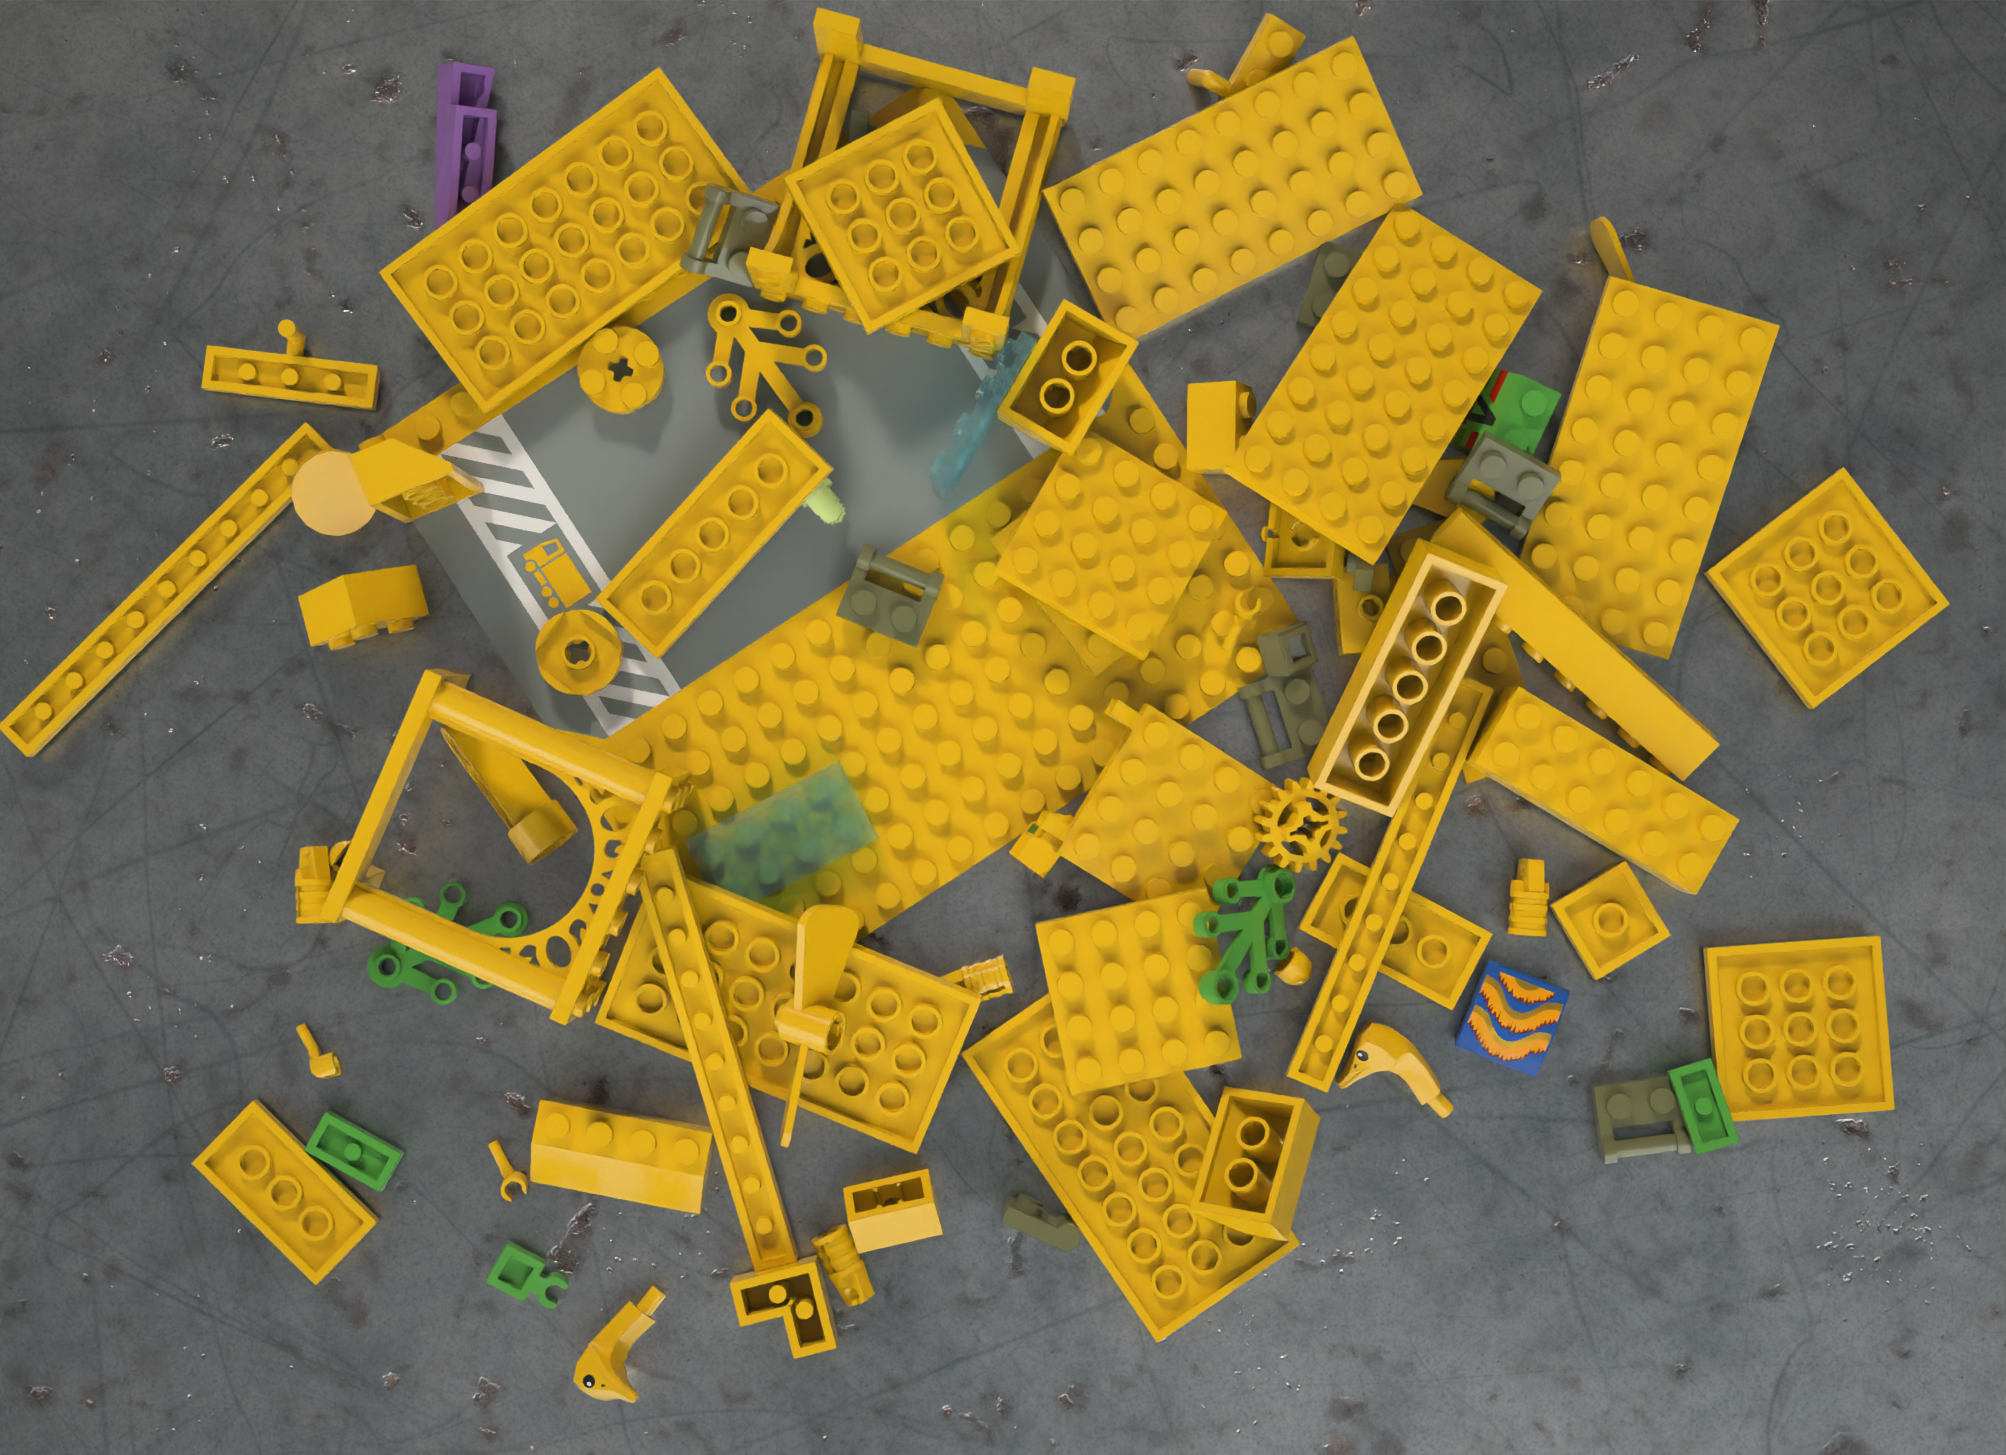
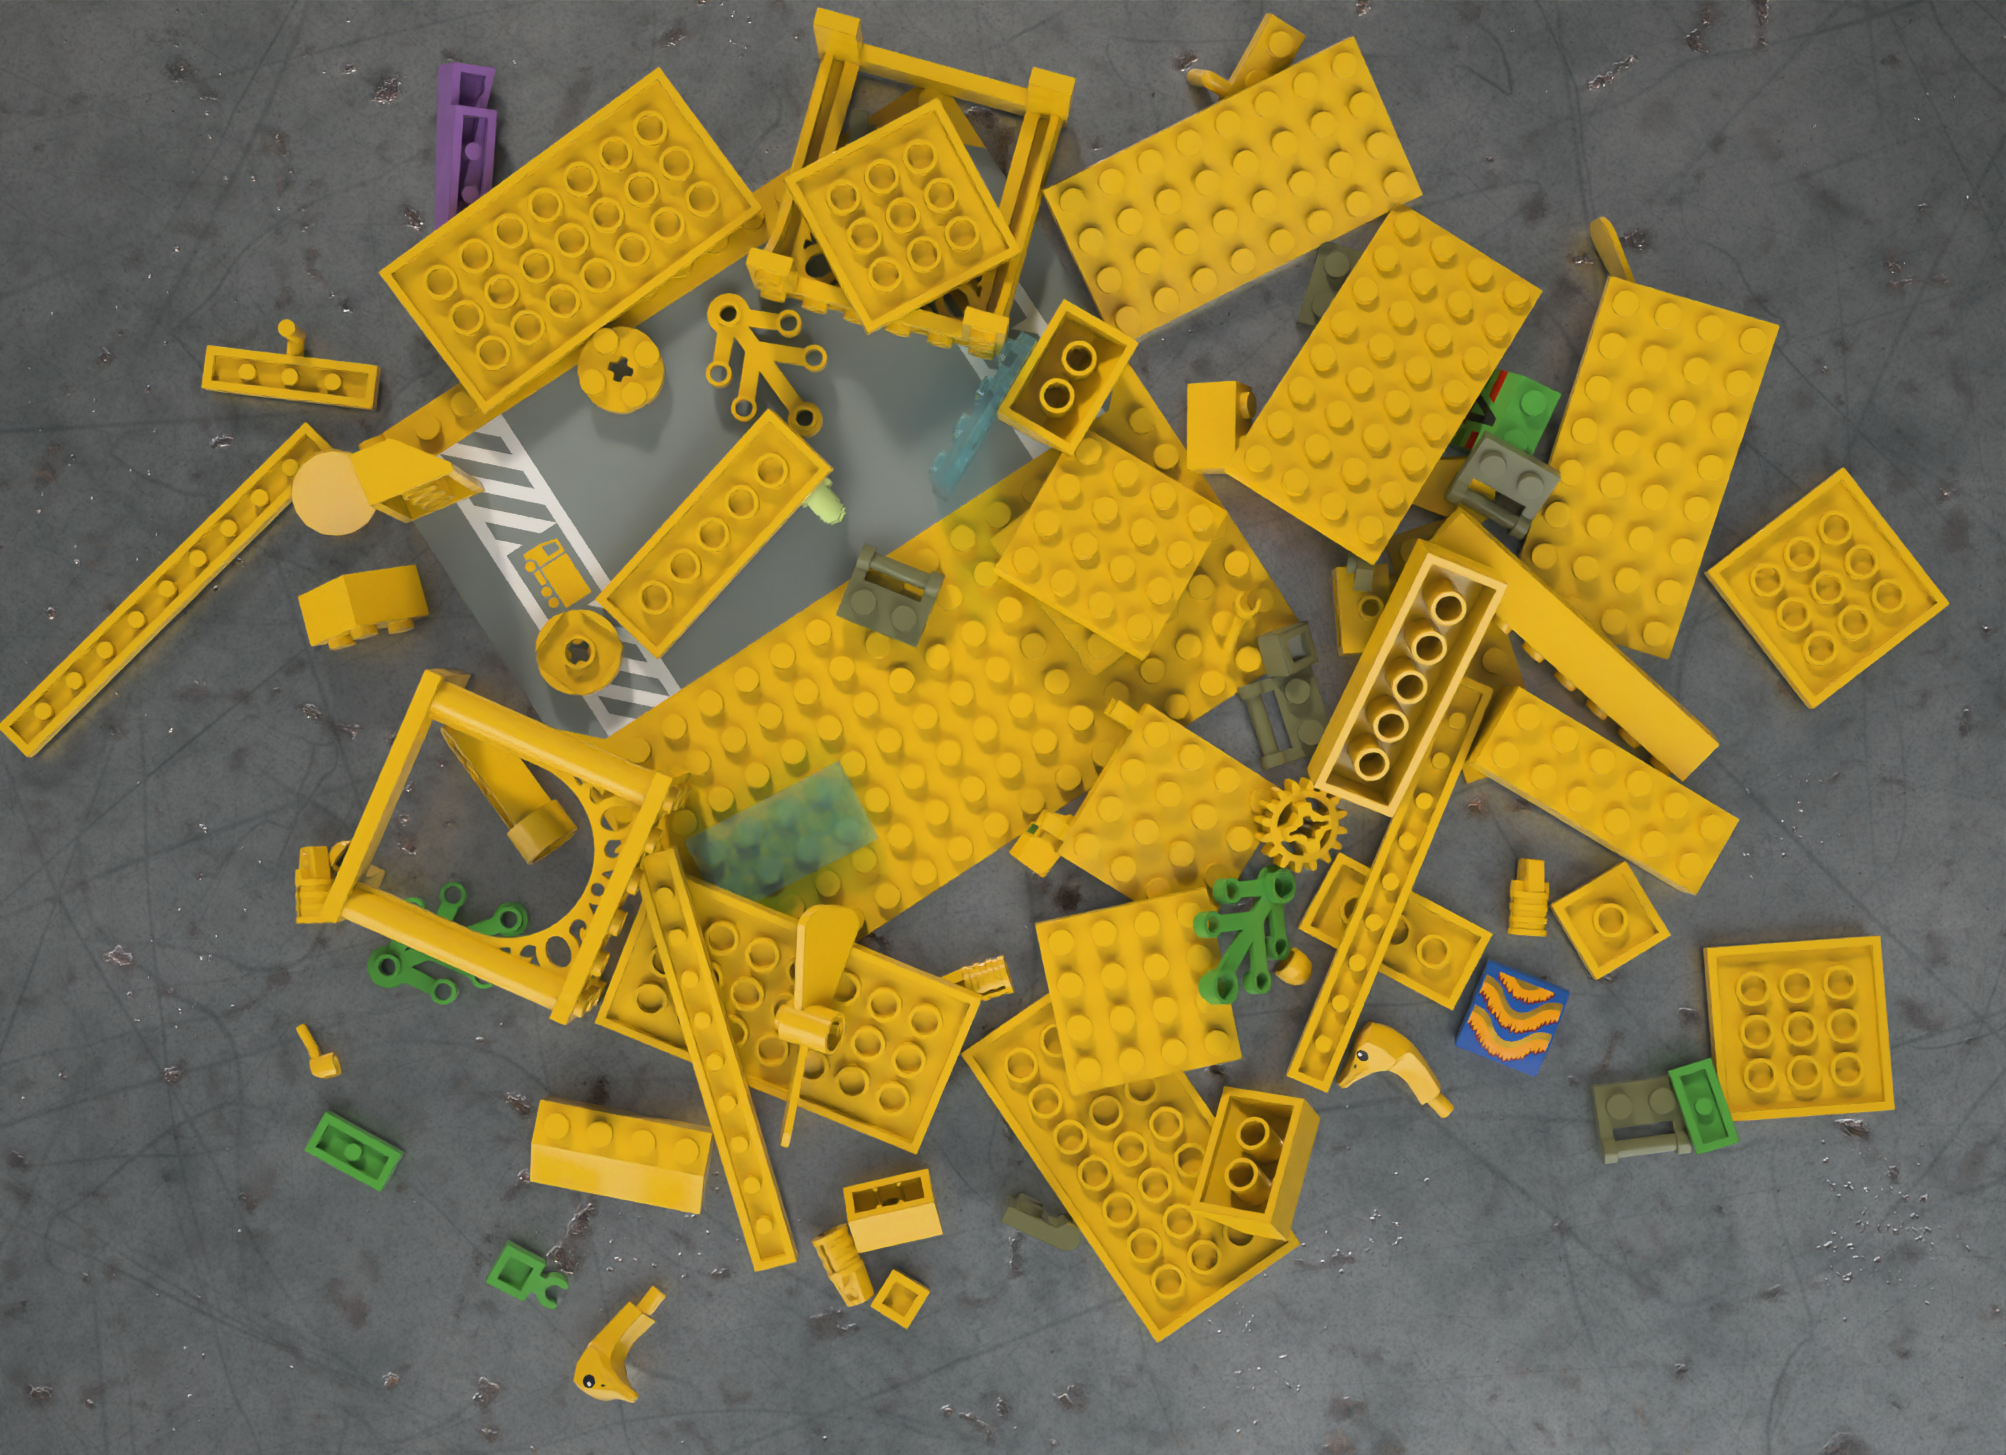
(285, 1191): yellow plate -> none
(507, 1172): yellow hand -> none
(746, 226): olive plate -> none
(795, 1293): yellow brick -> none
(900, 1297): none -> yellow plate
(1299, 549): yellow plate -> none

